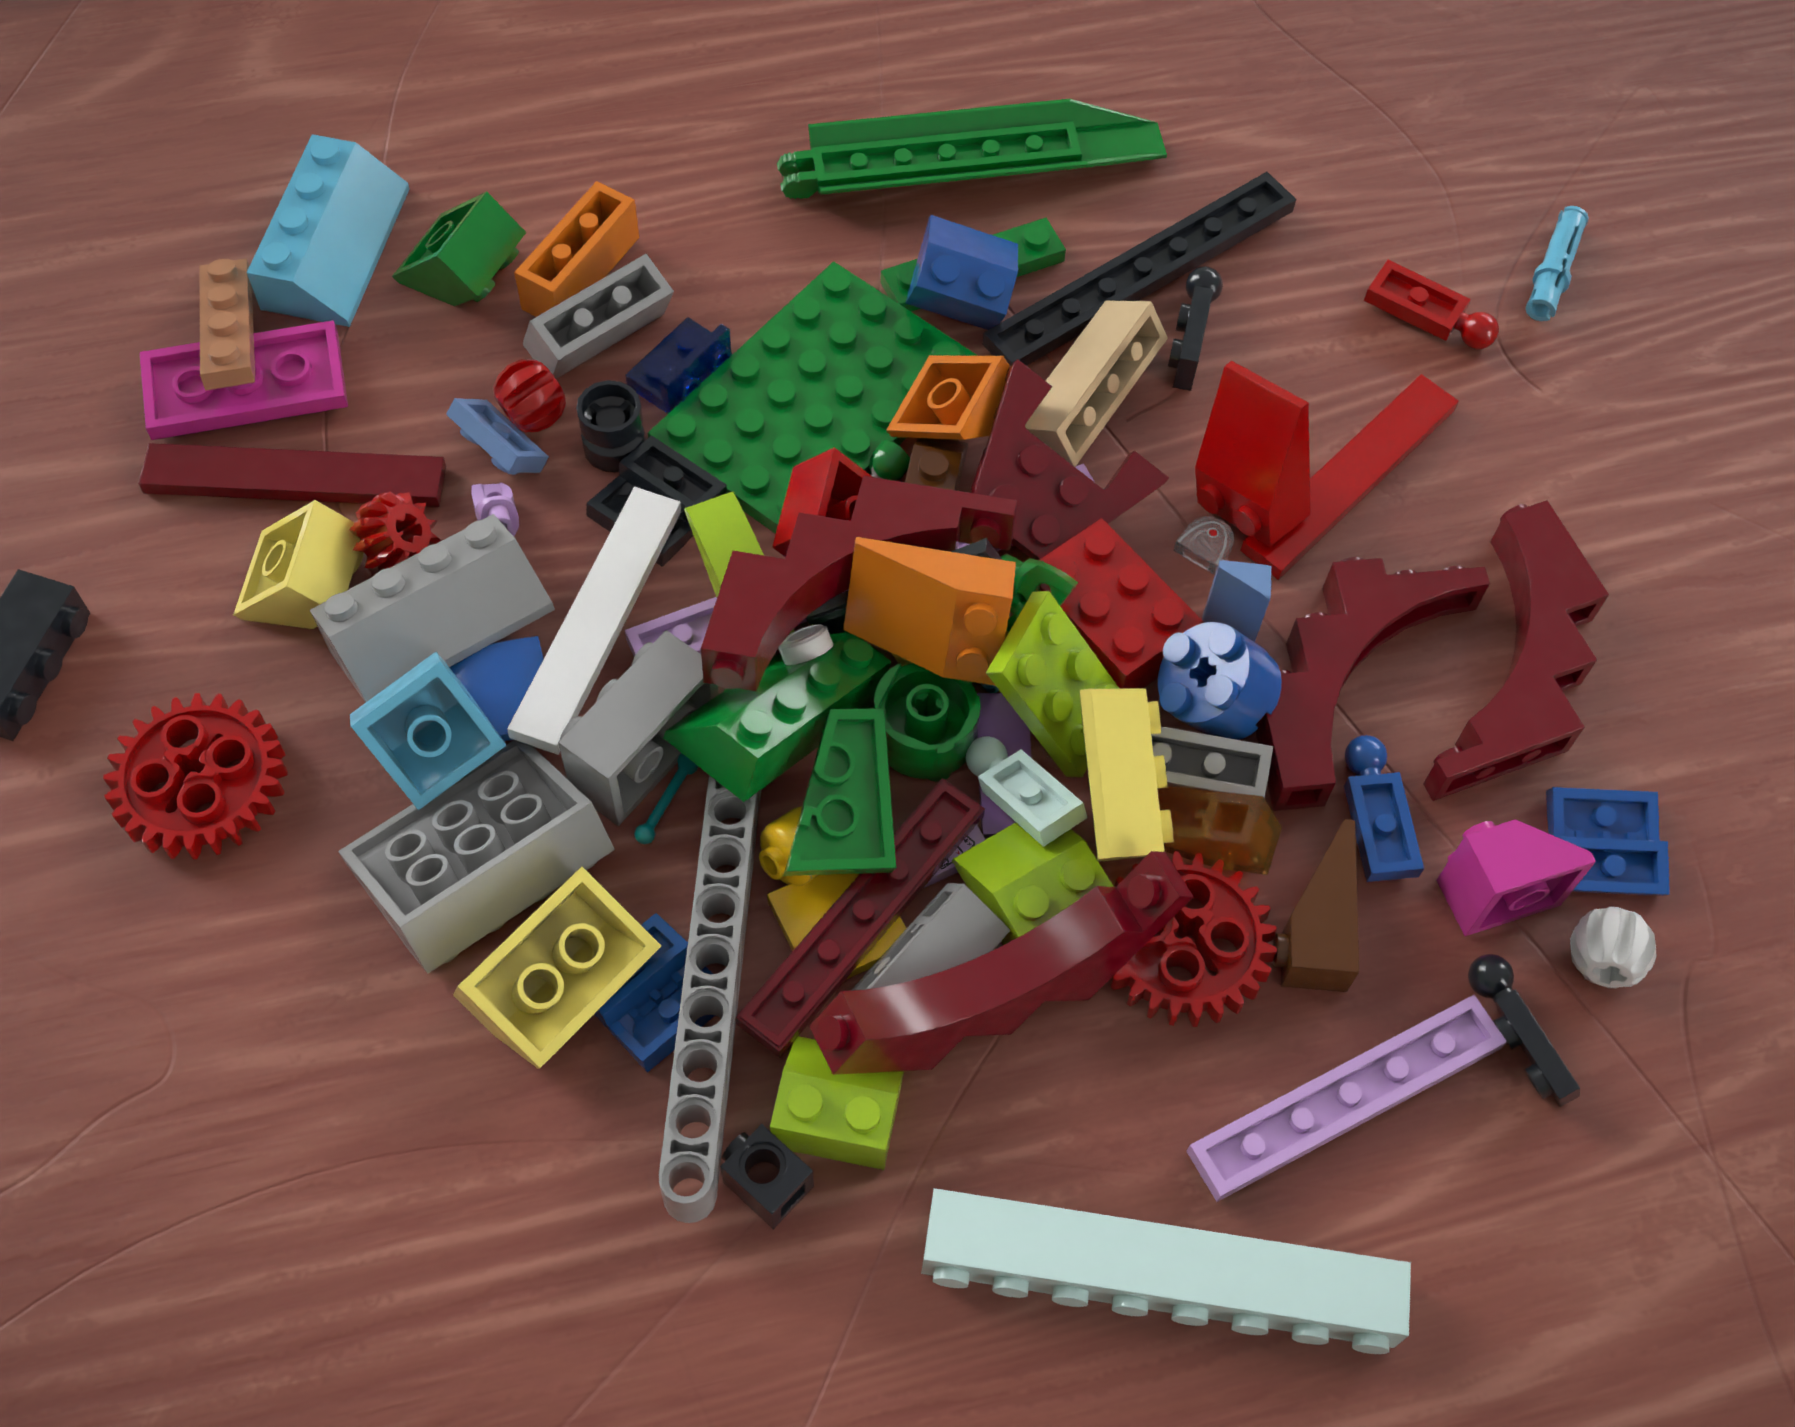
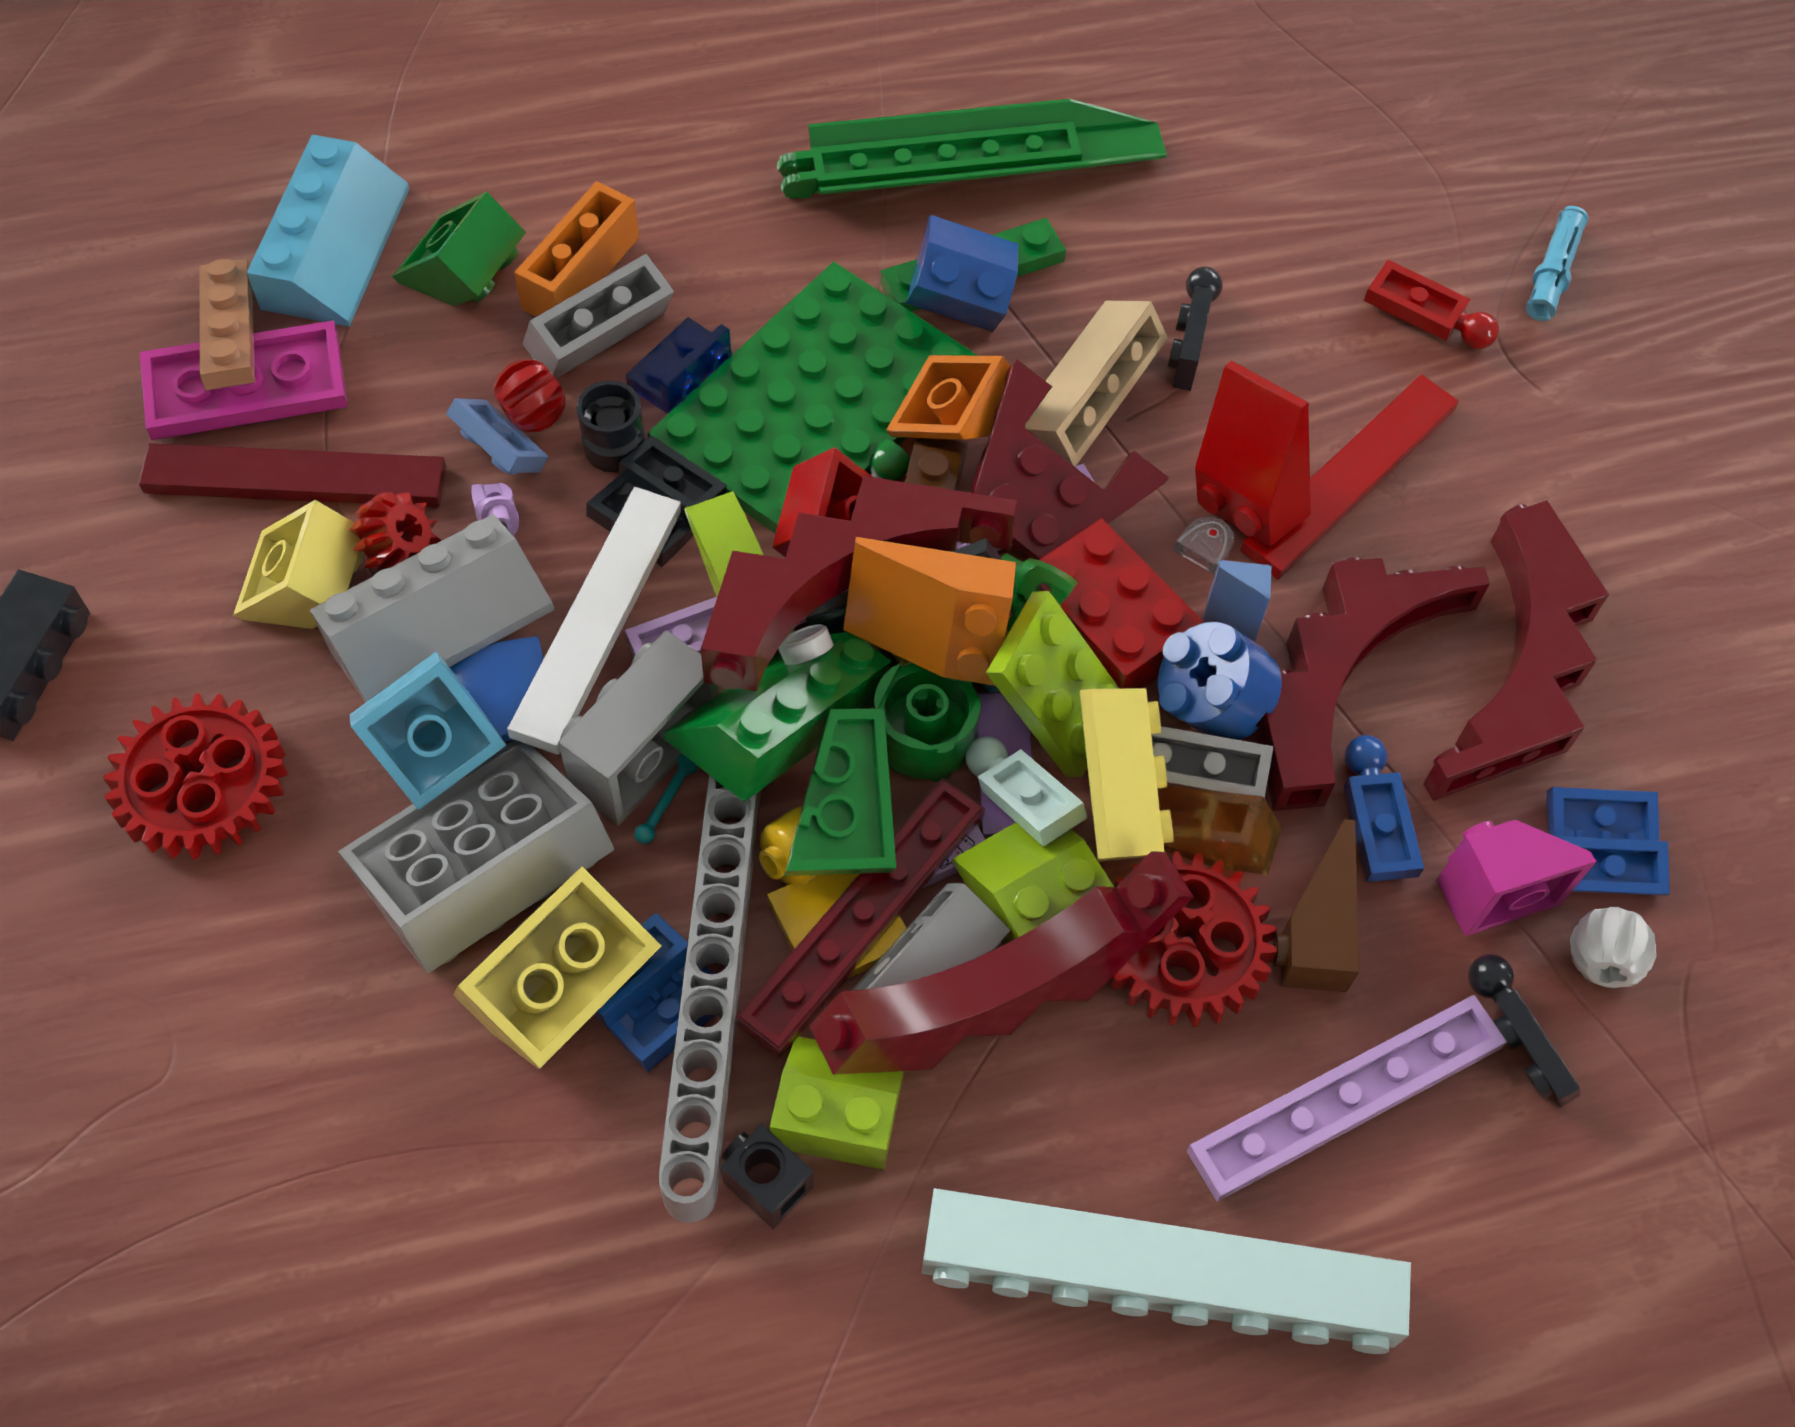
(1141, 270): black plate -> none

